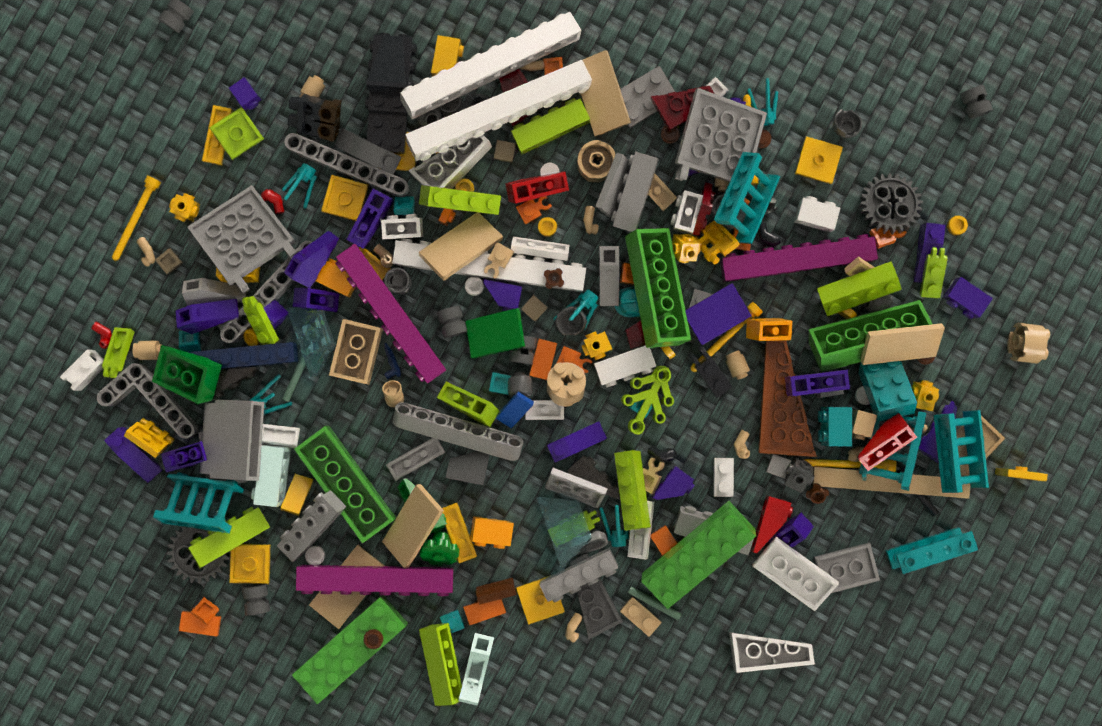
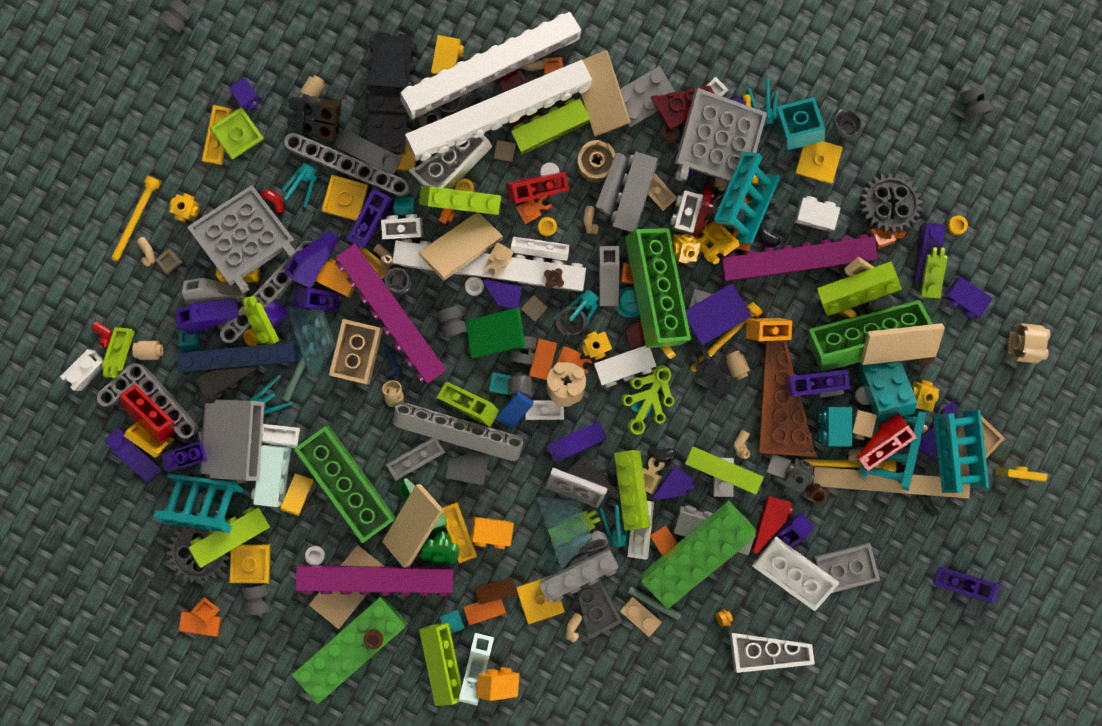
(147, 413): none -> red brick
(187, 374): green slope -> none
(311, 525): light grey brick -> none
(497, 684): none -> light orange brick
(724, 470): none -> lime tile
(724, 618): none -> light orange plate
(765, 139): reddish brown plate -> none
(800, 123): none -> teal brick
(931, 550): teal fence -> none
(967, 584): none -> dark purple slope

